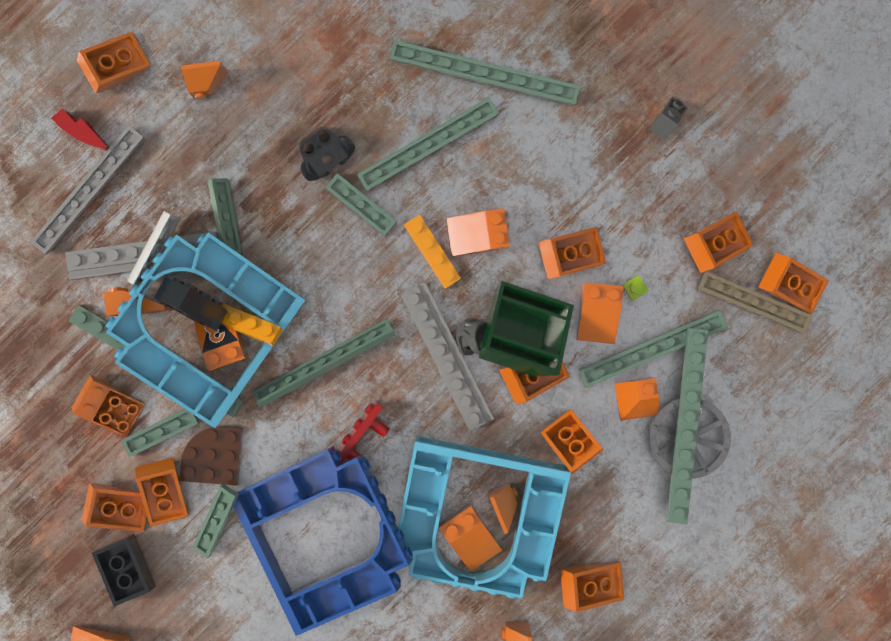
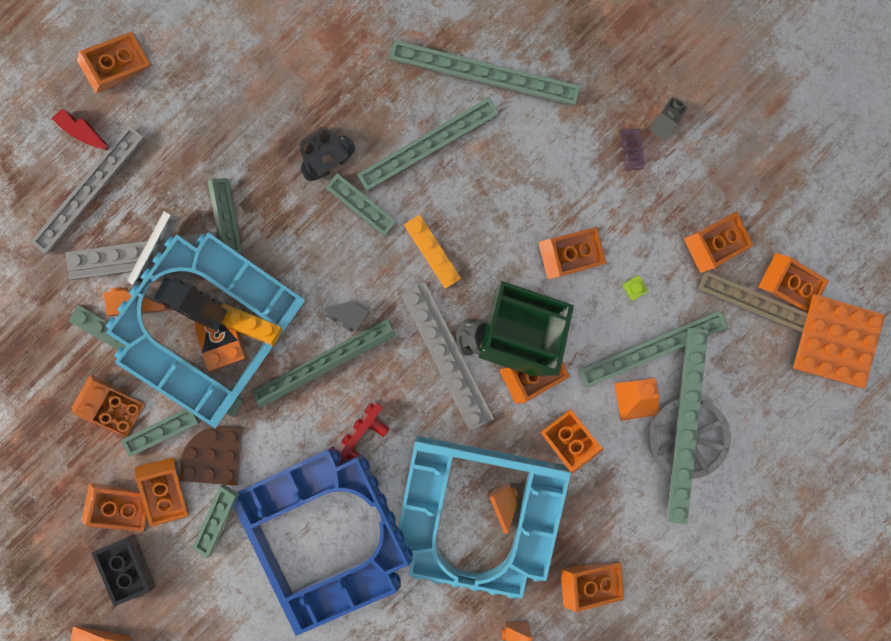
(203, 78): orange slope -> none
(349, 313): none -> dark grey slope
(469, 537): orange slope -> none
(478, 232): slope -> none
(599, 312): orange slope -> none
(629, 163): none -> slope
(839, 341): none -> orange plate

